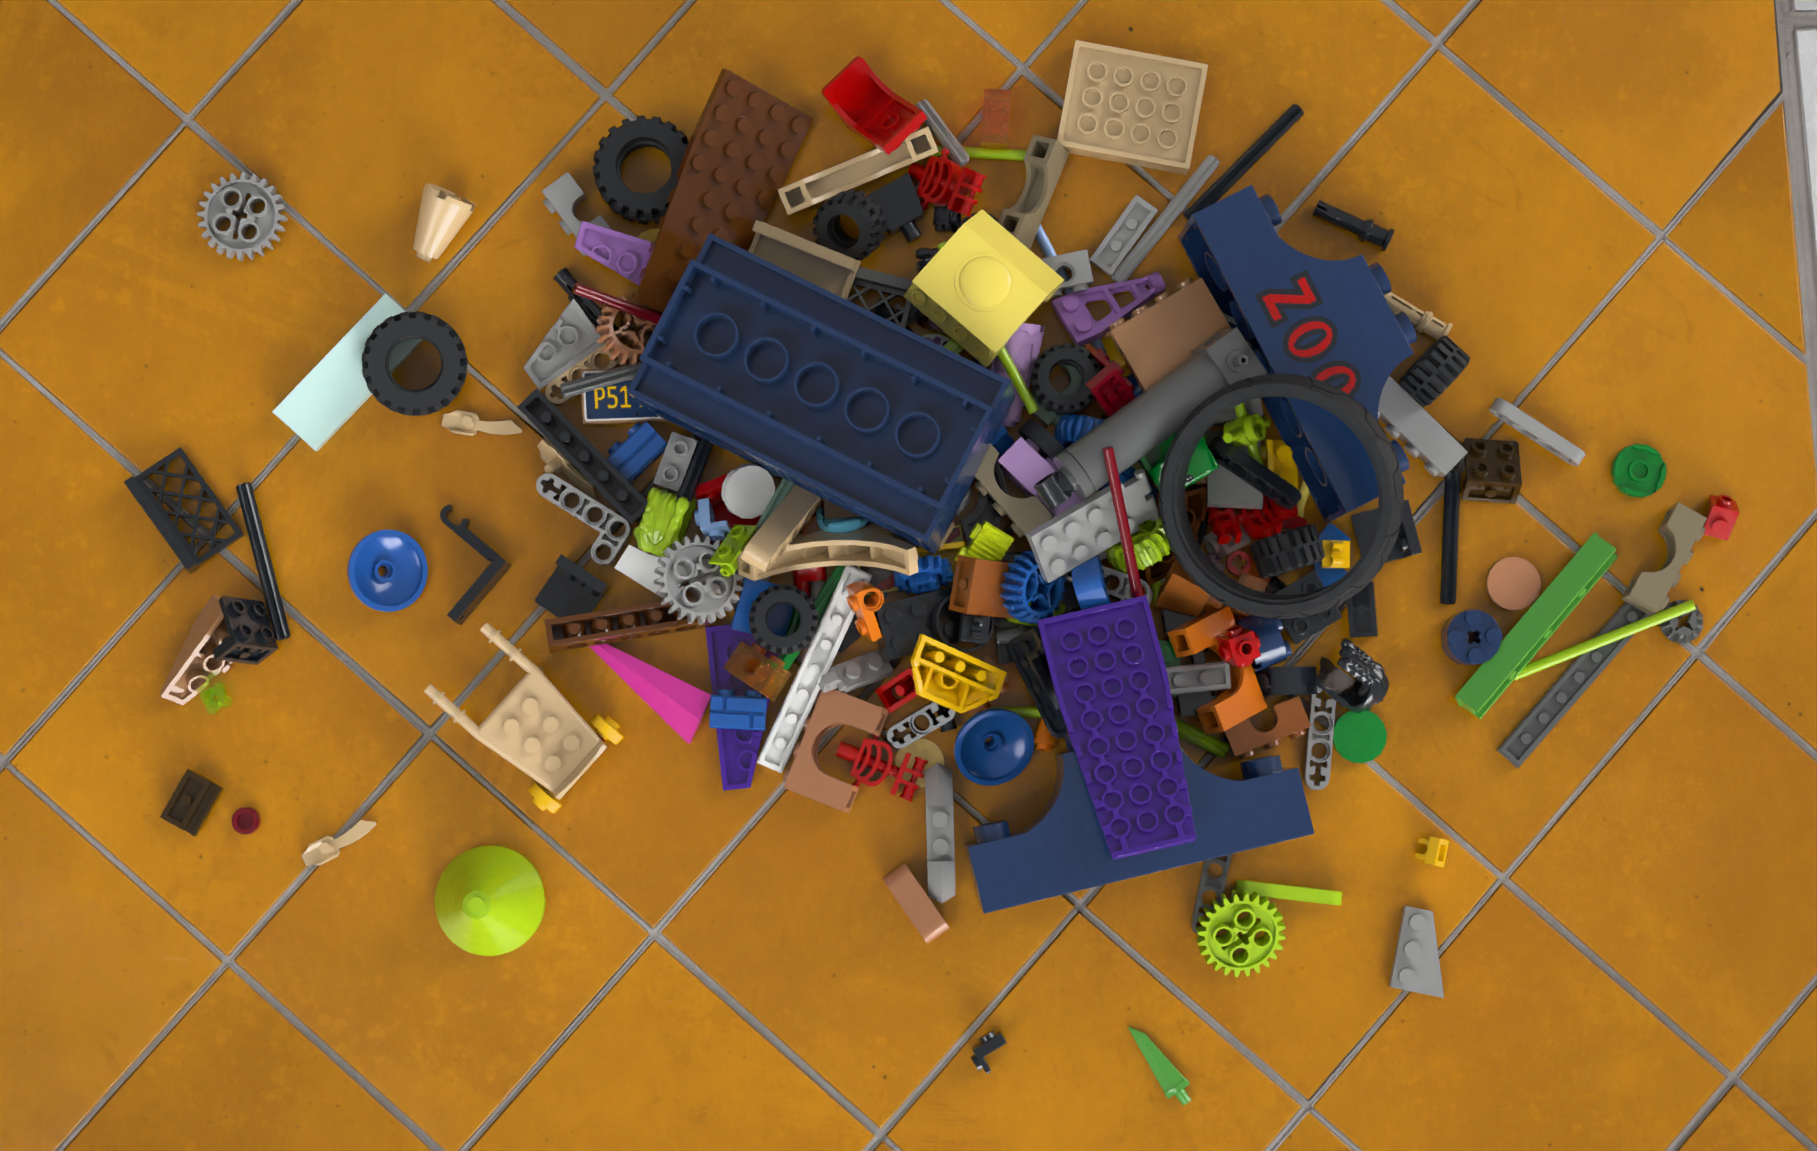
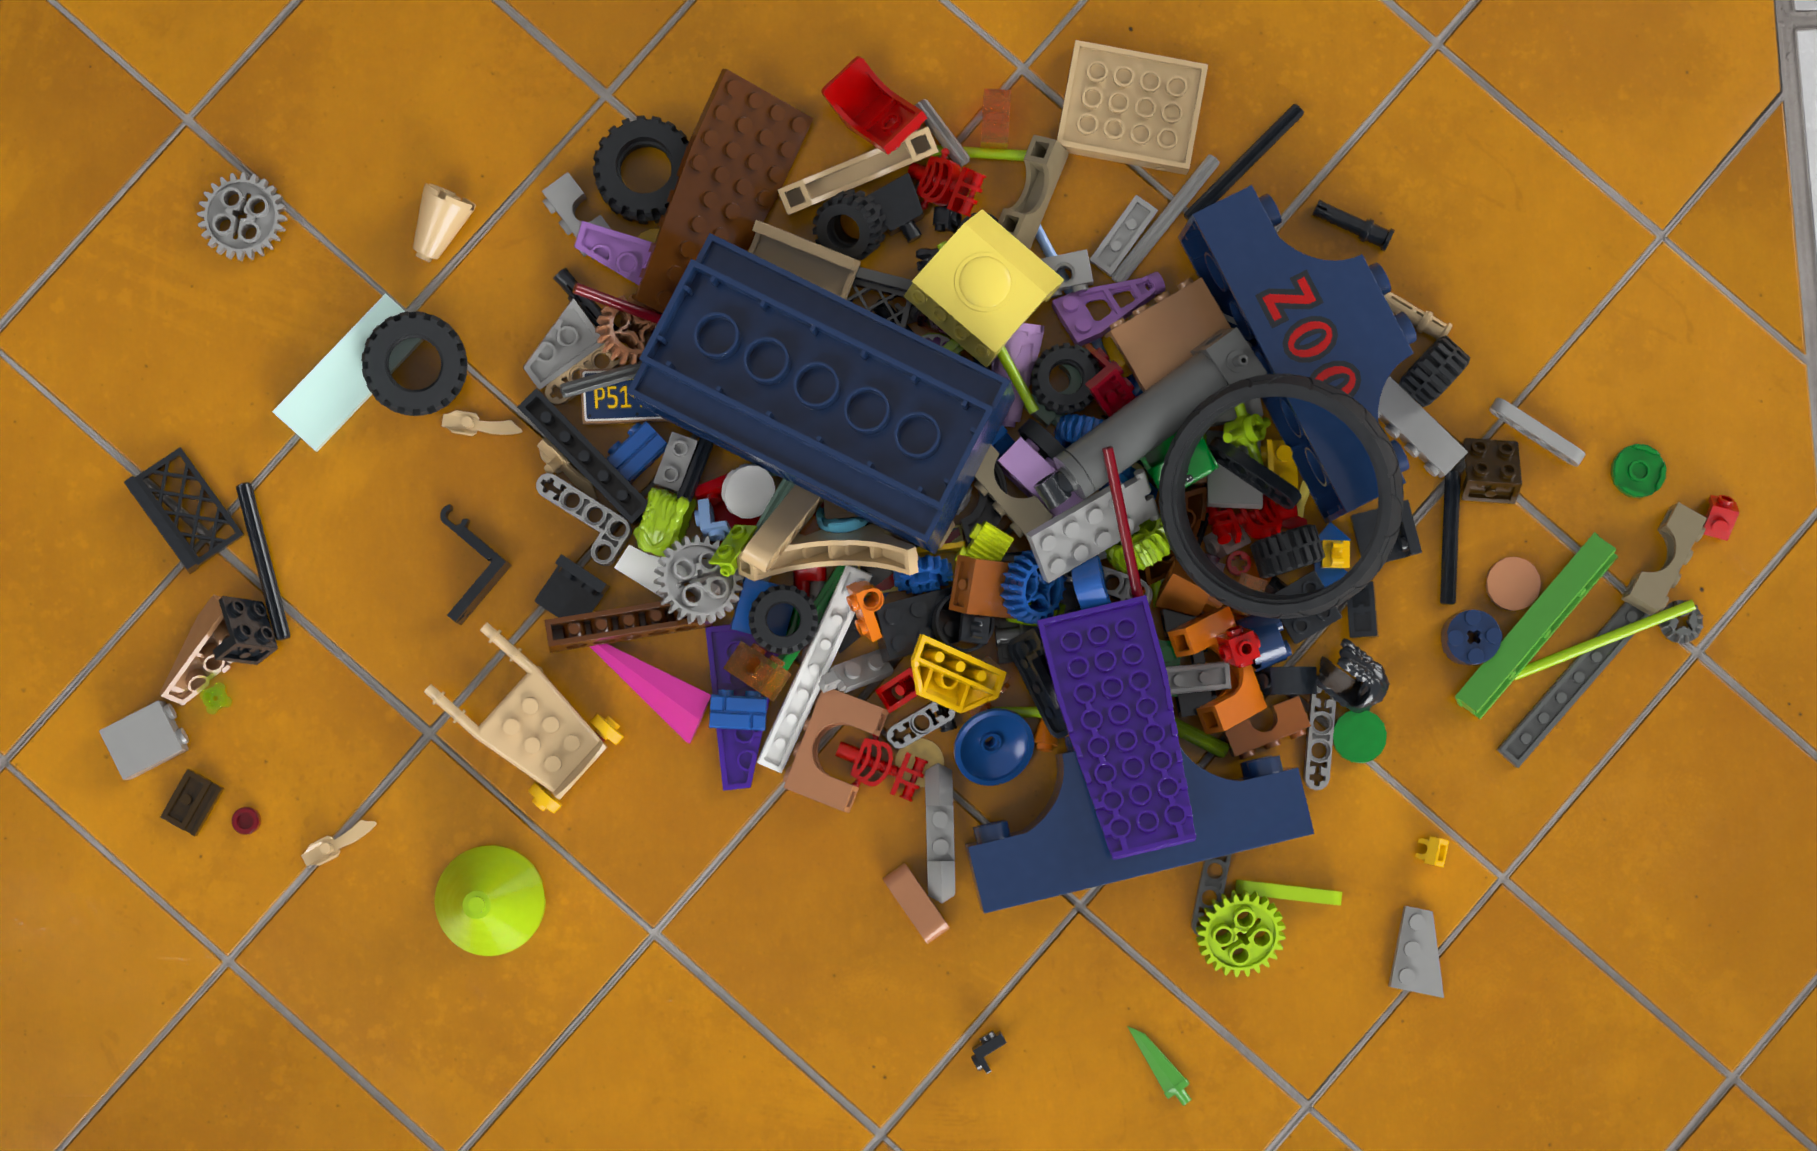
(145, 739): none -> light grey brick
(404, 570): blue dish -> none

